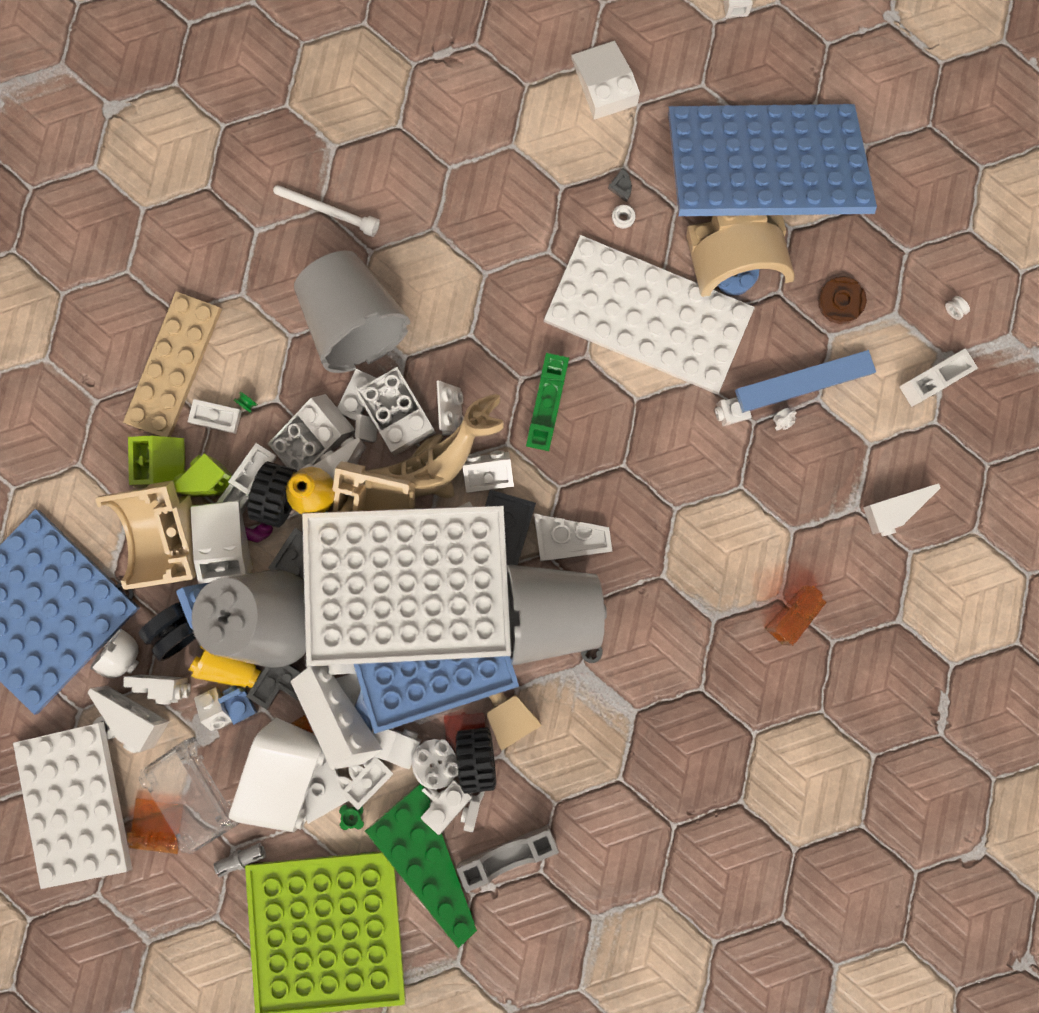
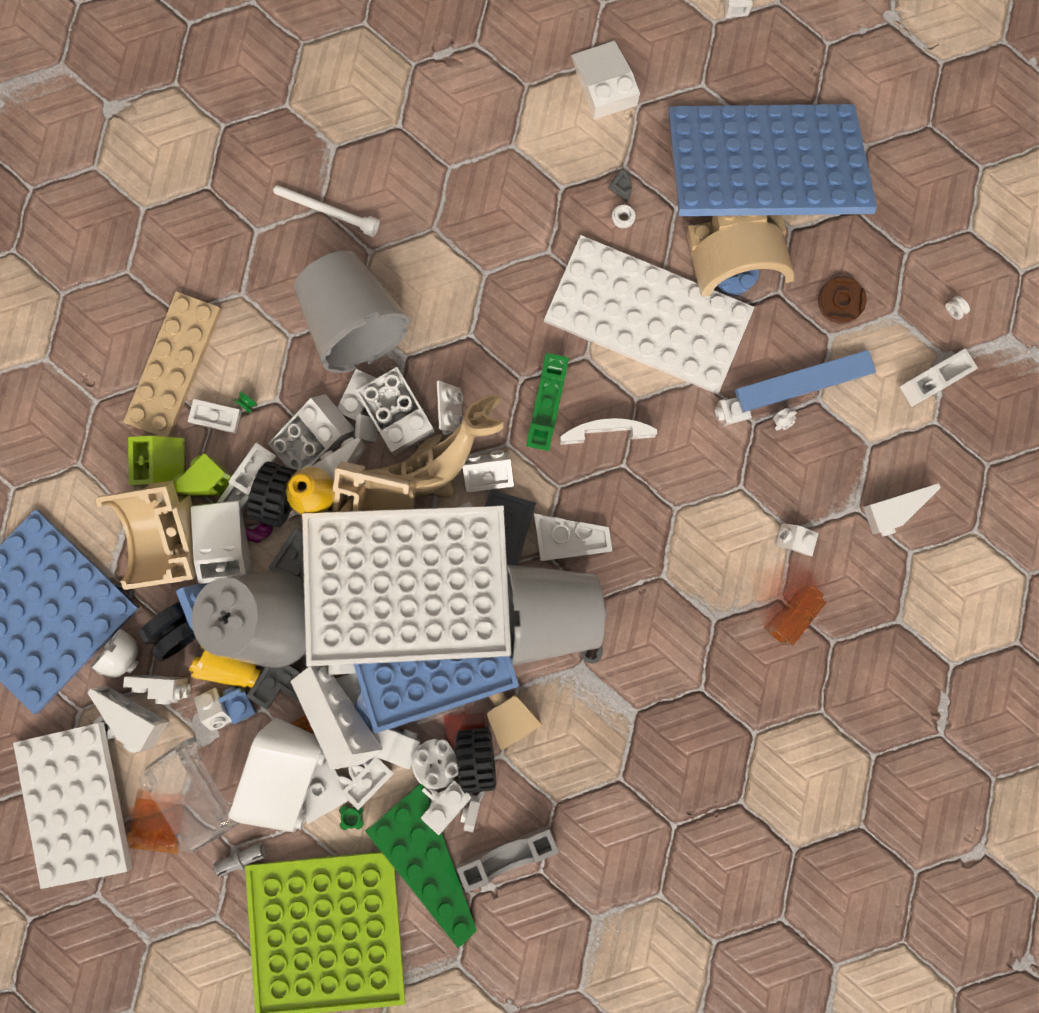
(637, 430): none -> white slope
(797, 539): none -> white bracket

